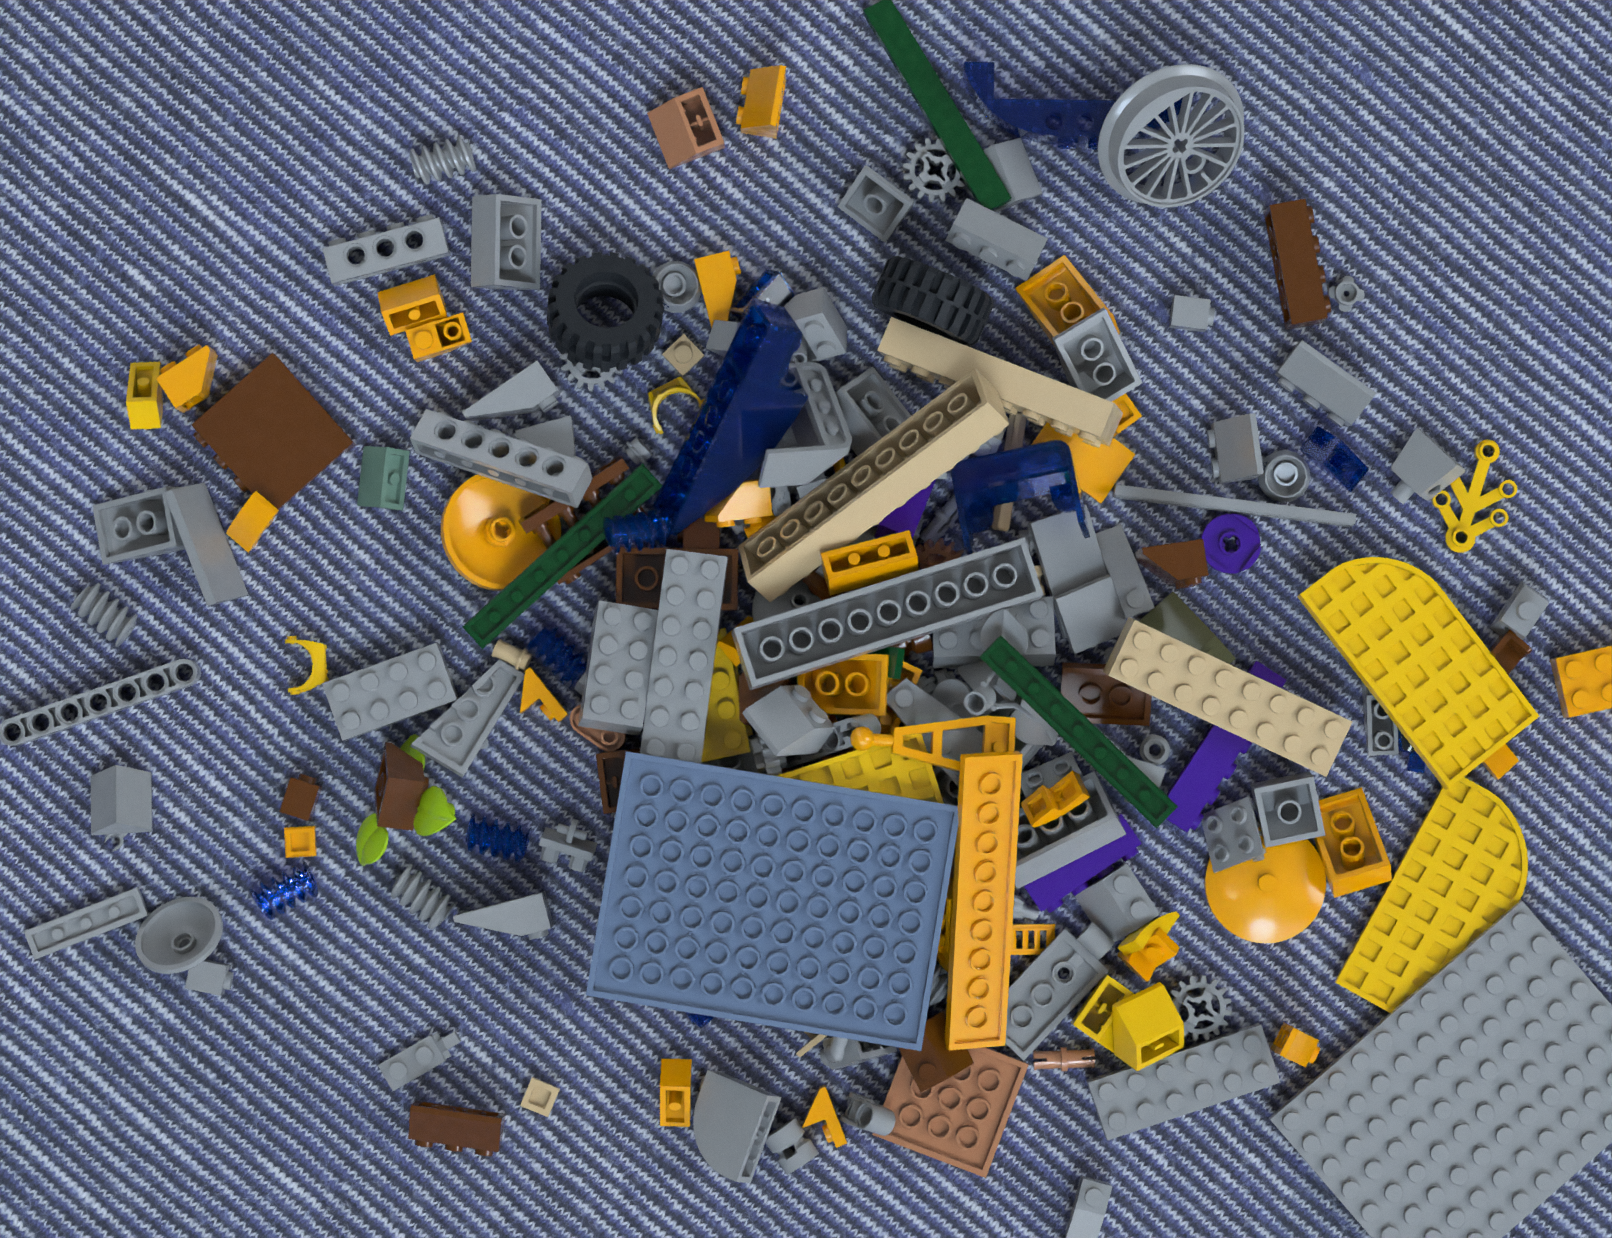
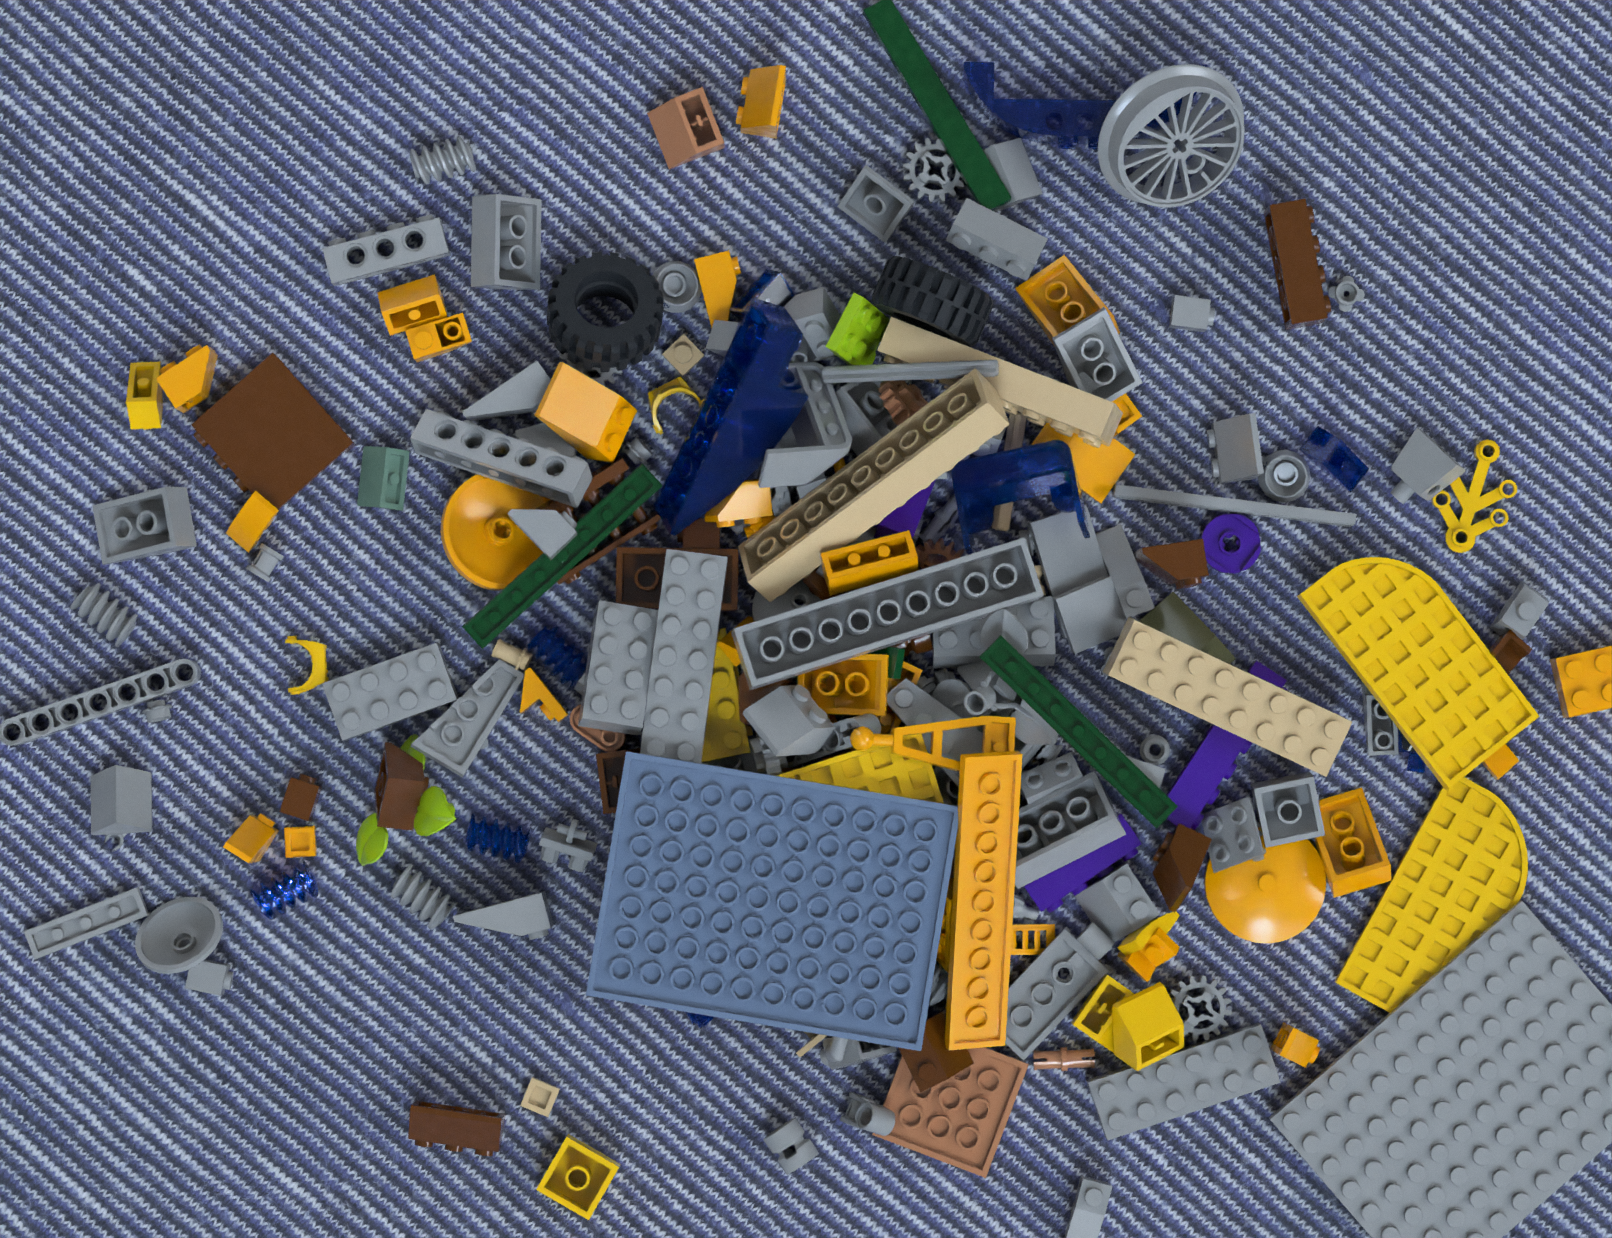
(157, 711): none -> light grey plate
(205, 543): light grey tile -> none
(252, 838): none -> light orange slope
(264, 562): none -> light grey bush
(417, 1059): light grey hinge -> none
(545, 528): none -> light grey slope
(578, 1176): none -> yellow brick
(585, 414): none -> light orange slope
(637, 530): clear blue piece -> none
(675, 1092): light orange slope -> none
(732, 1124): light grey brick -> none
(821, 1110): light orange slope -> none
(858, 332): none -> lime plate
(901, 399): none -> nougat gear
(908, 371): none -> light grey axle
(1049, 752): none -> light grey bush
(1050, 803): light orange slope -> none
(1104, 697): reddish brown plate -> none
(1178, 863): none -> reddish brown slope
(1324, 384): light grey slope -> none

